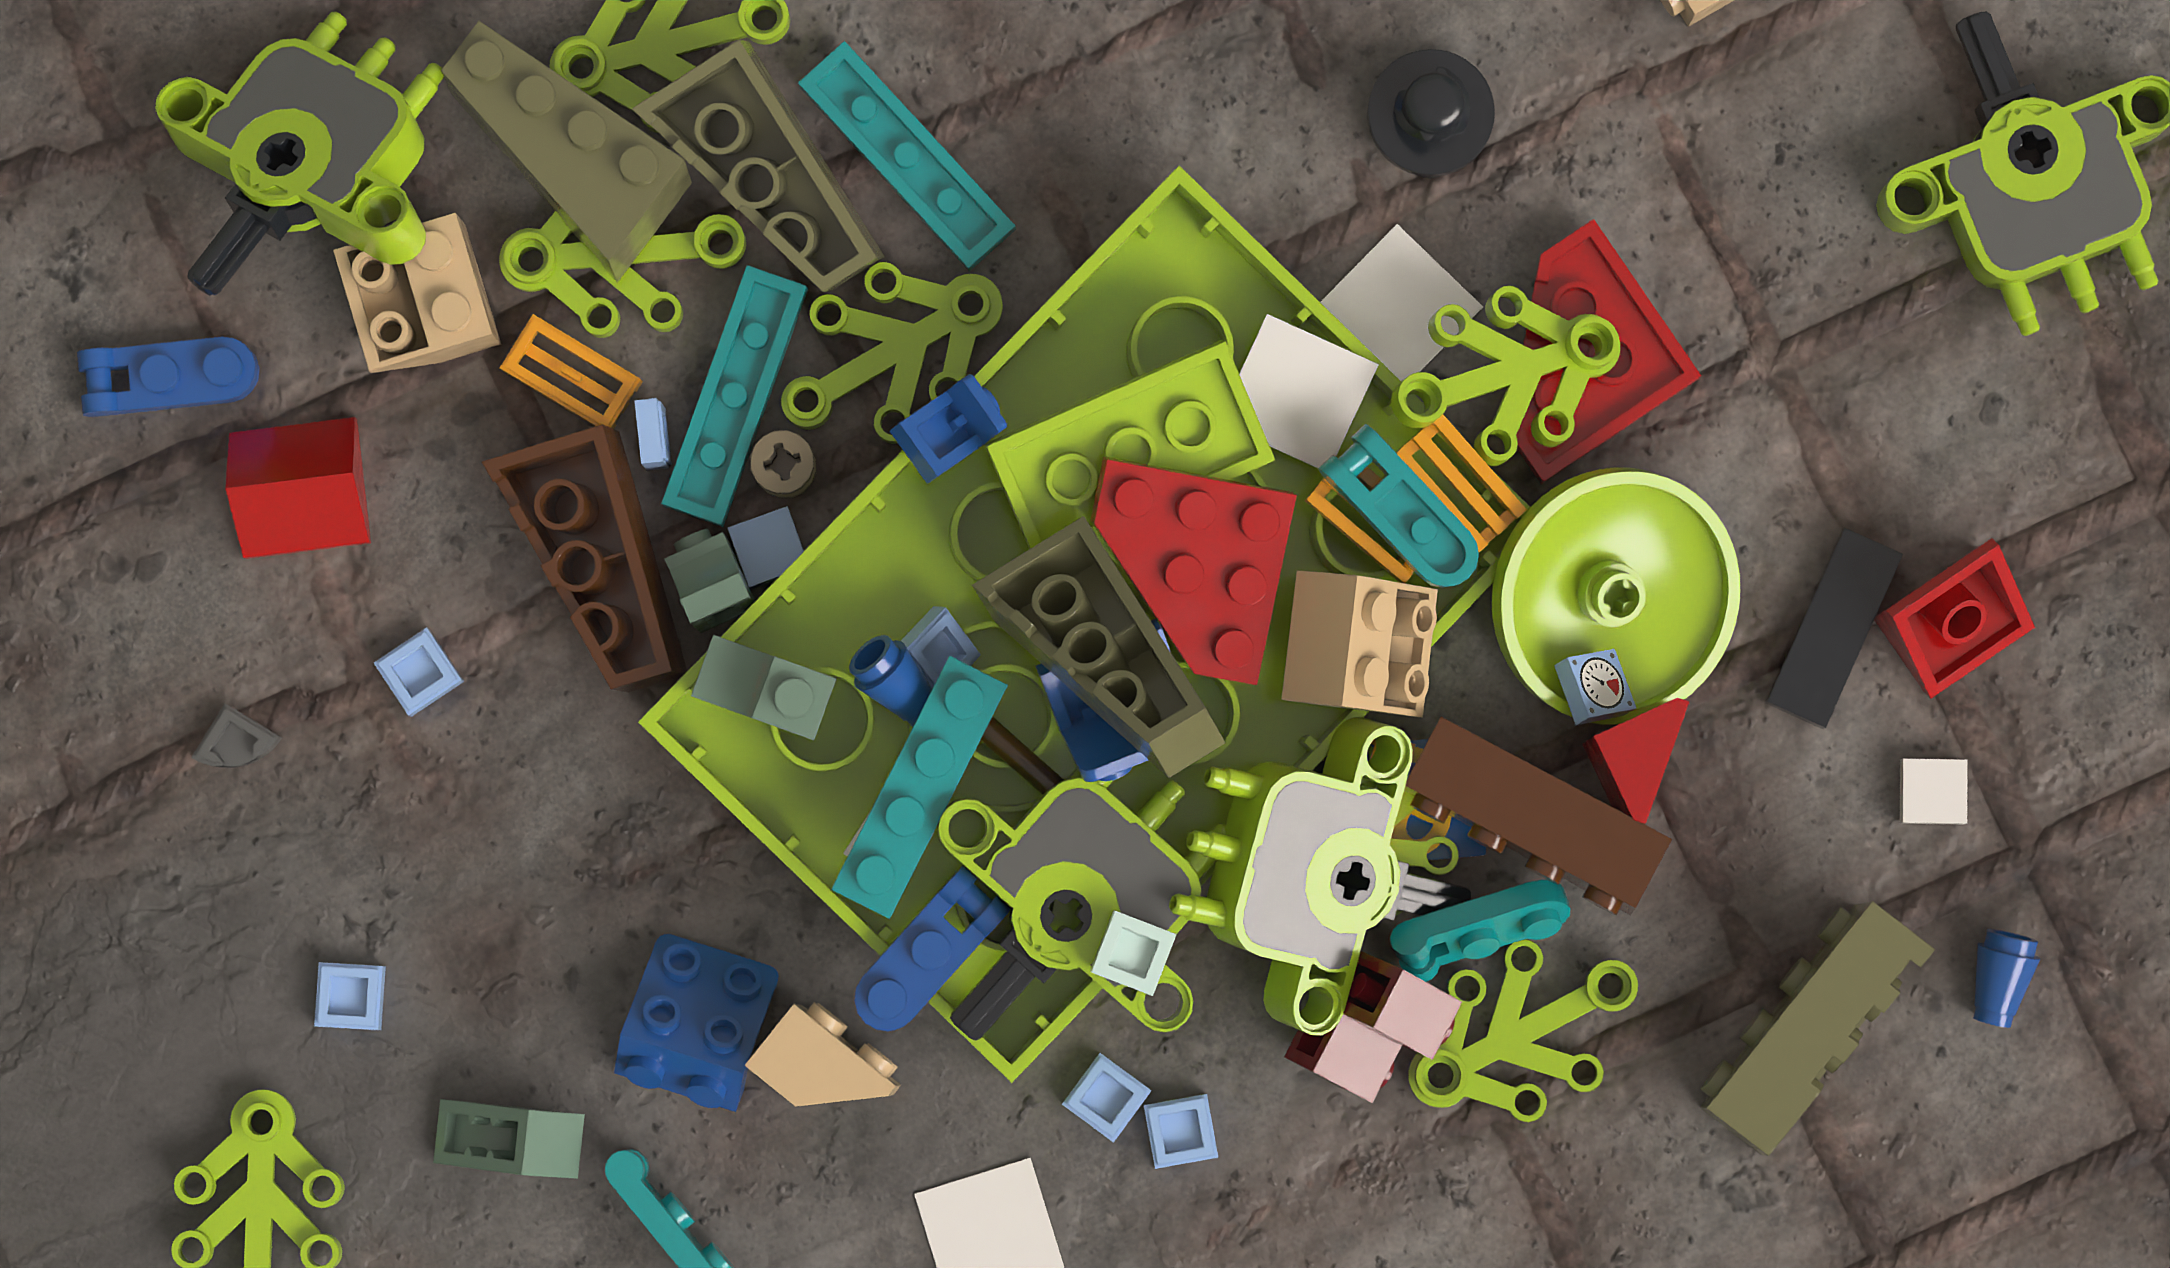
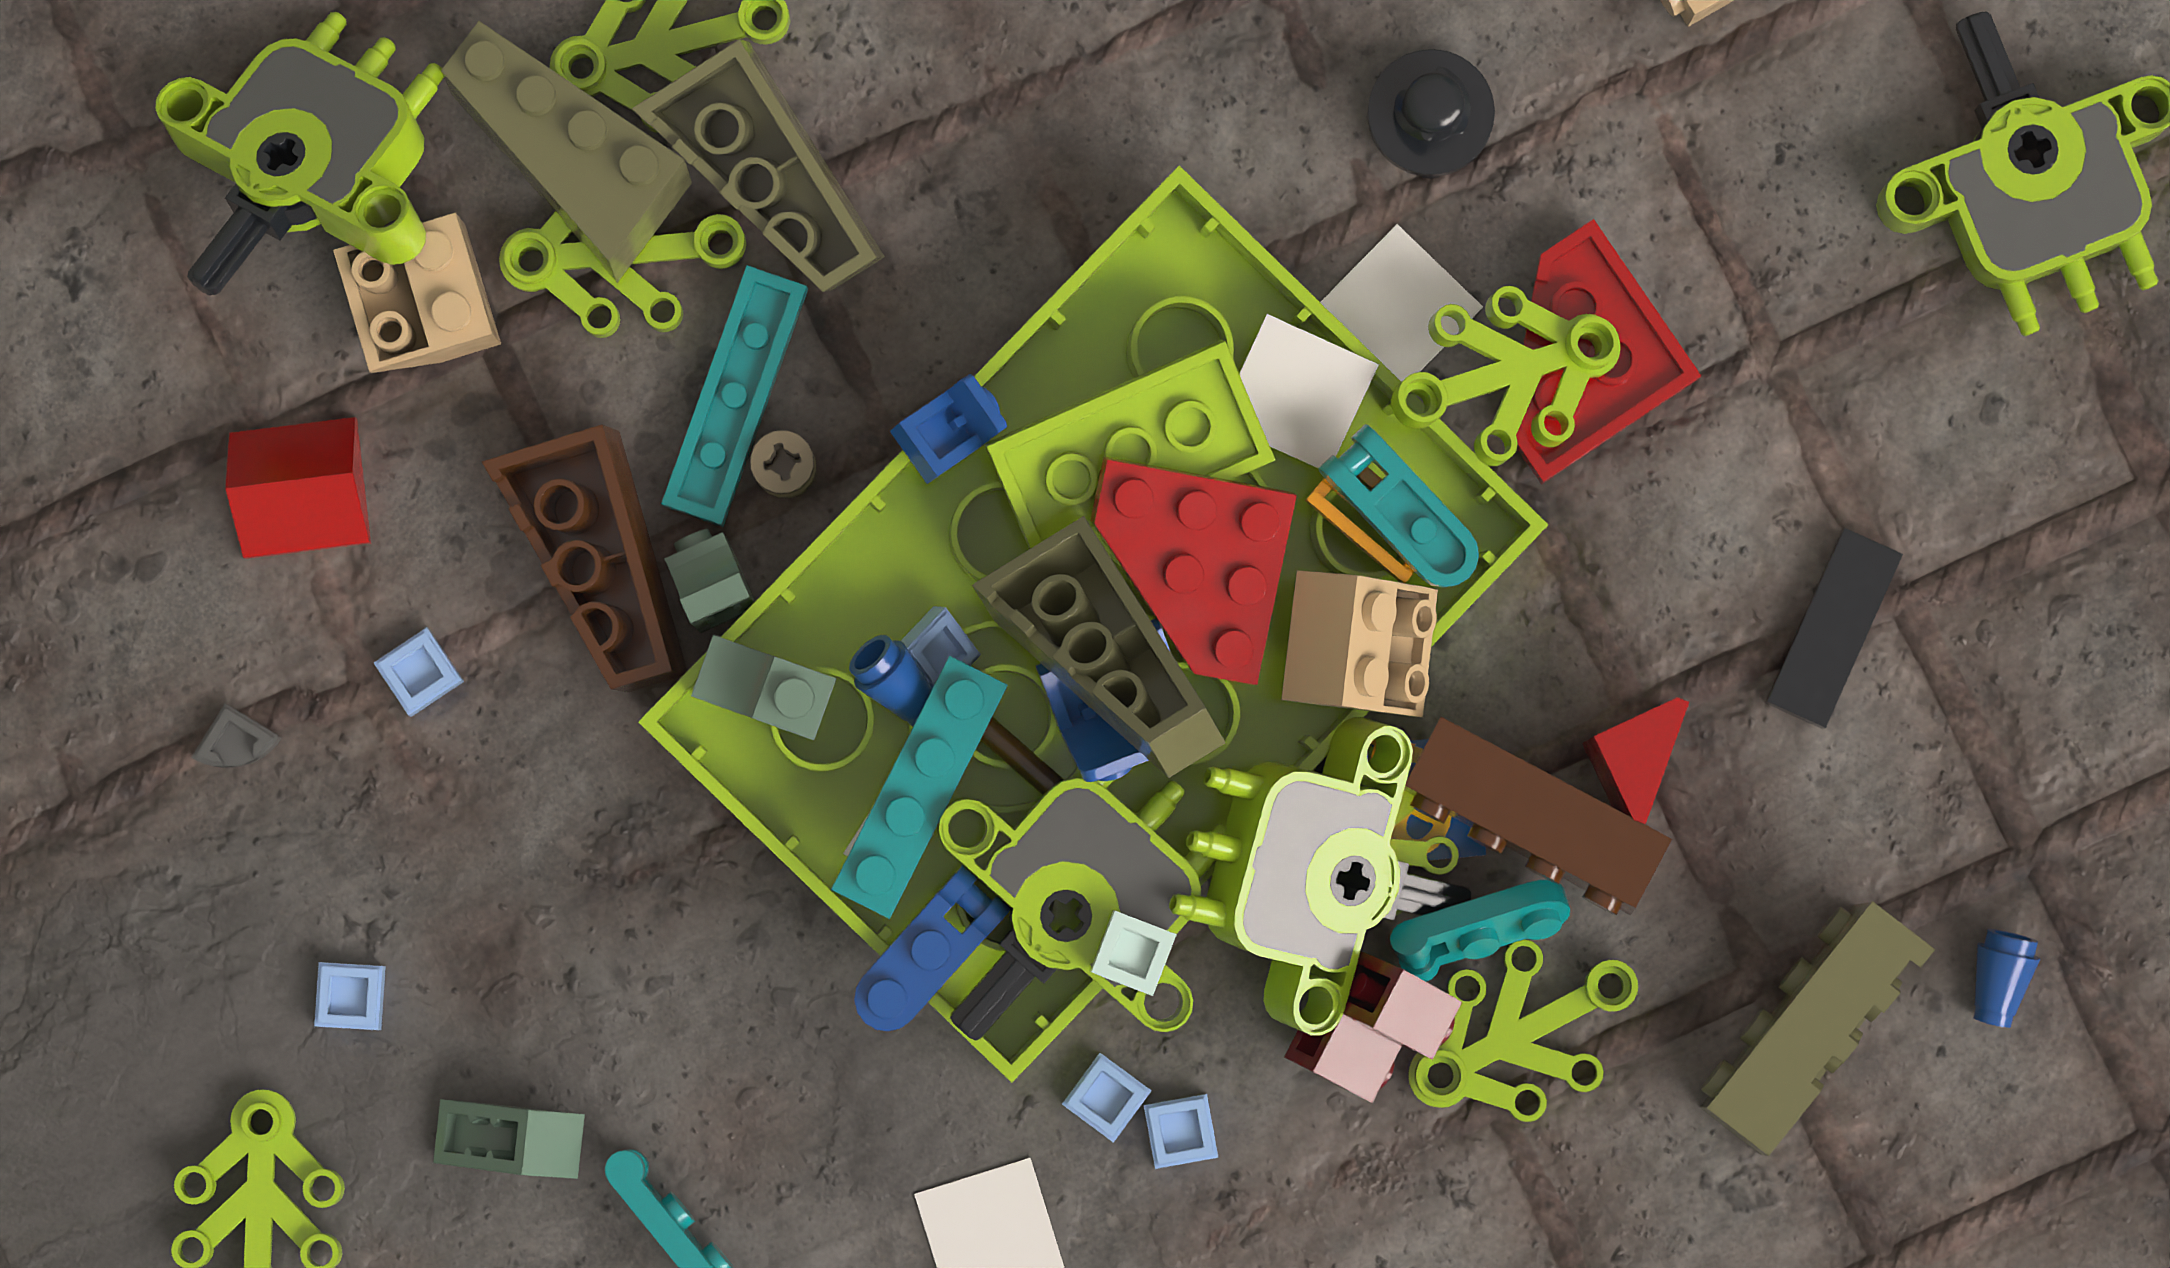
(168, 375): blue plate -> none
(523, 346): light orange tile -> none
(653, 434): light blue tile -> none
(695, 1022): blue bracket -> none
(766, 546): light blue tile -> none
(815, 1065): tan slope -> none
(901, 345): lime plant -> none
(907, 156): teal plate -> none
(1495, 523): light orange tile -> none
(1595, 686): tile -> none
(1621, 568): lime dish -> none
(1933, 791): white tile -> none
(1957, 619): red slope -> none

